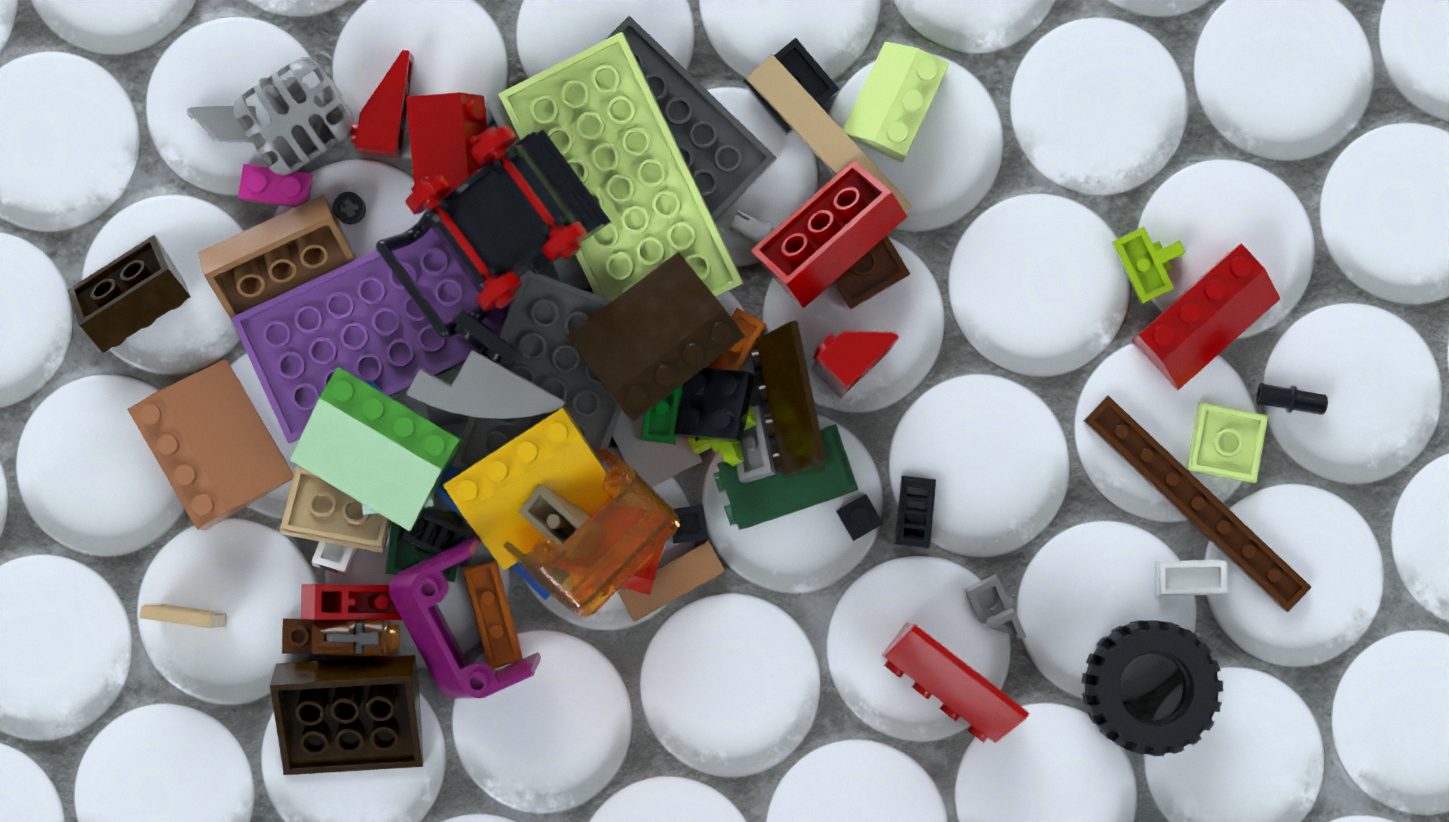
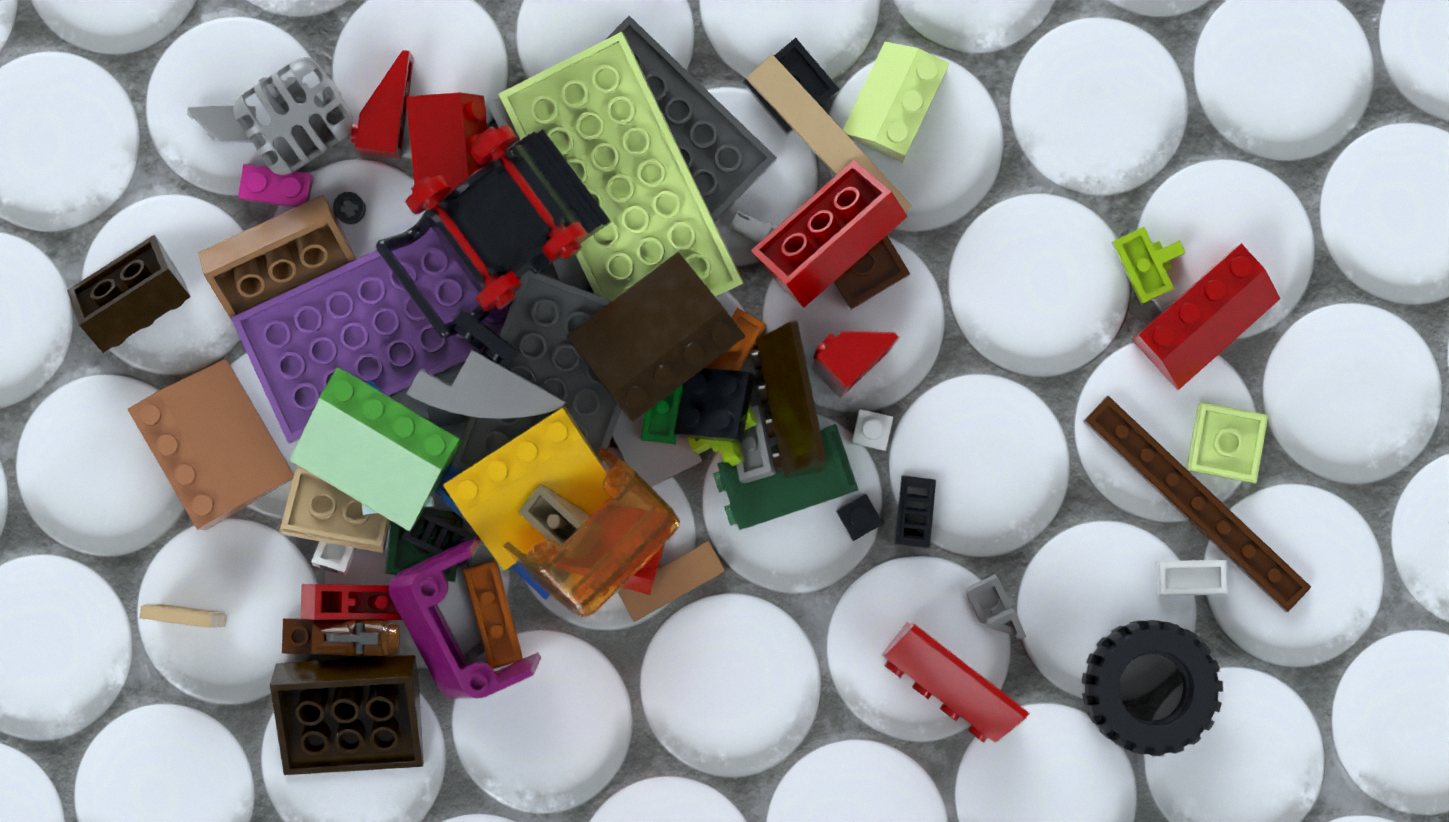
(691, 526): black plate -> none
(872, 430): none -> white plate
(1291, 399): black axle -> none

